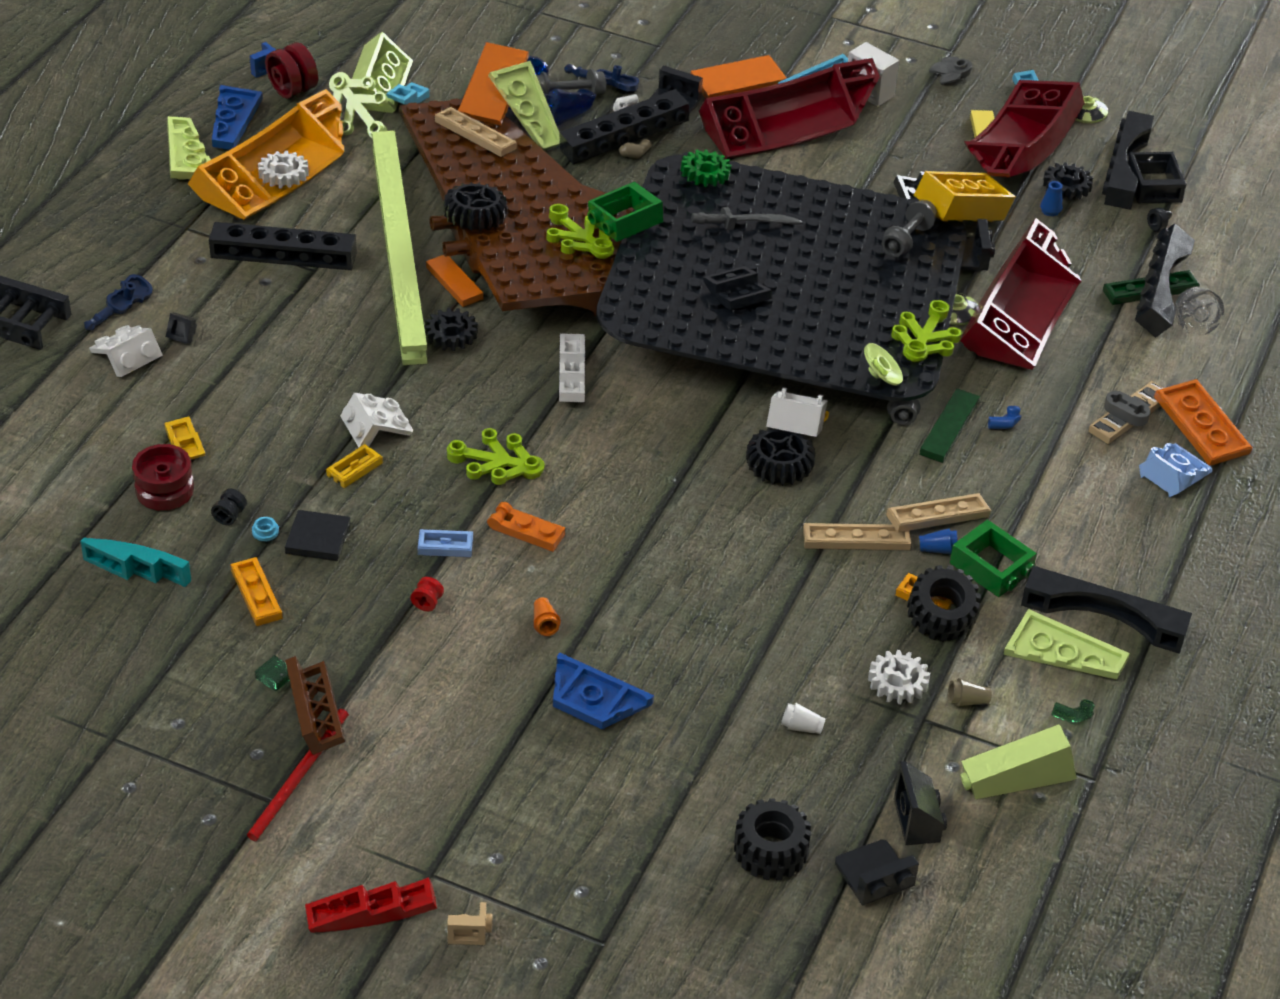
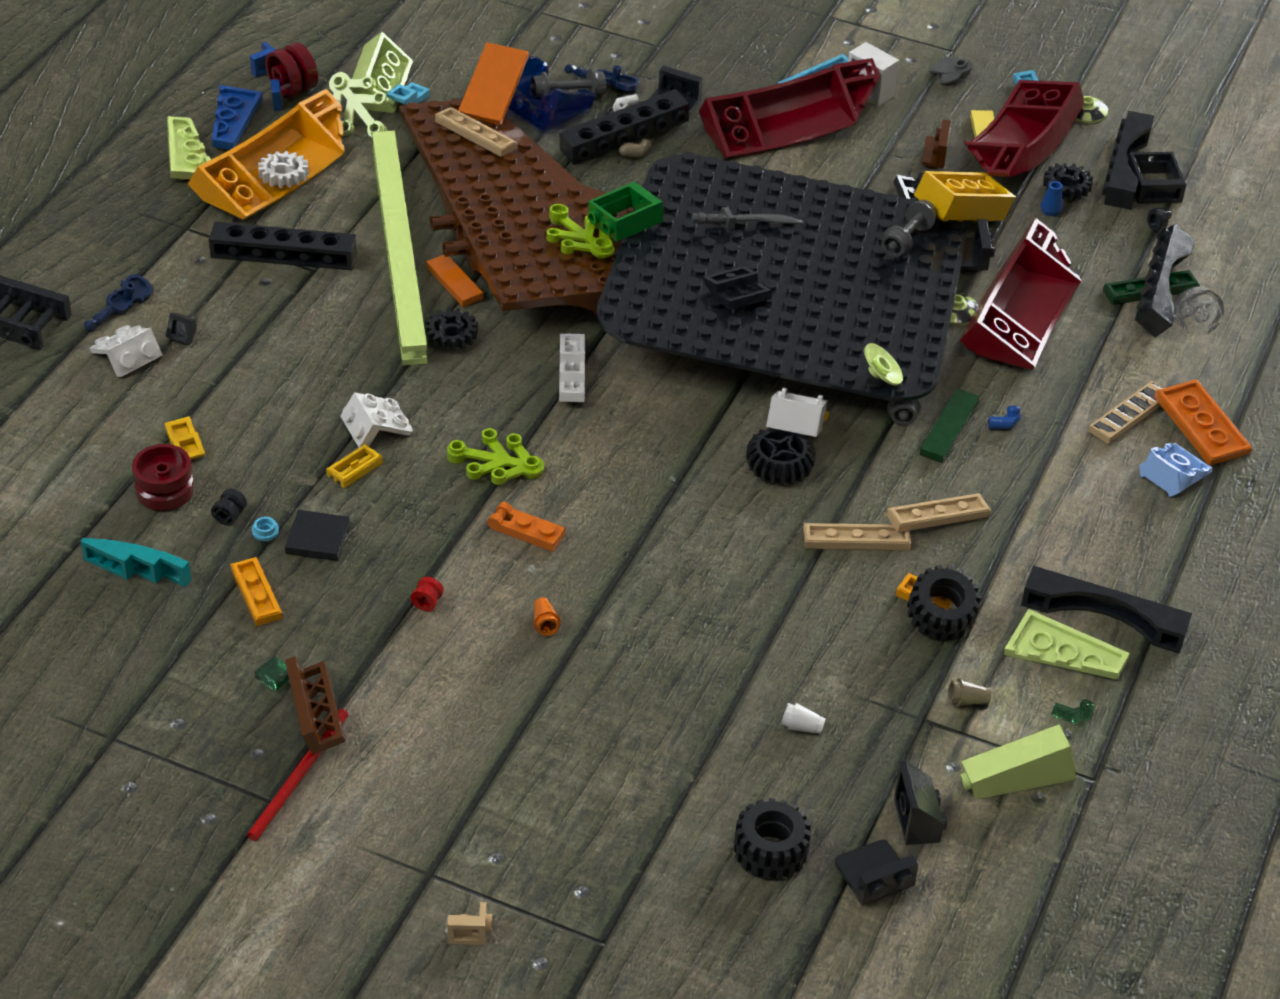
(276, 95): none -> blue tile
(368, 908): red slope -> none
(448, 543): light blue tile -> none
(475, 206): black gear -> none
(526, 99): yellowish green wing -> none
(594, 694): blue wing -> none
(705, 168): green gear -> none
(739, 76): orange tile -> none
(899, 677): white gear -> none
(916, 349): lime plant -> none
(936, 147): none -> reddish brown bracket
(938, 541): blue cone -> none
(965, 557): green window -> none
(1127, 408): dark grey beam -> none

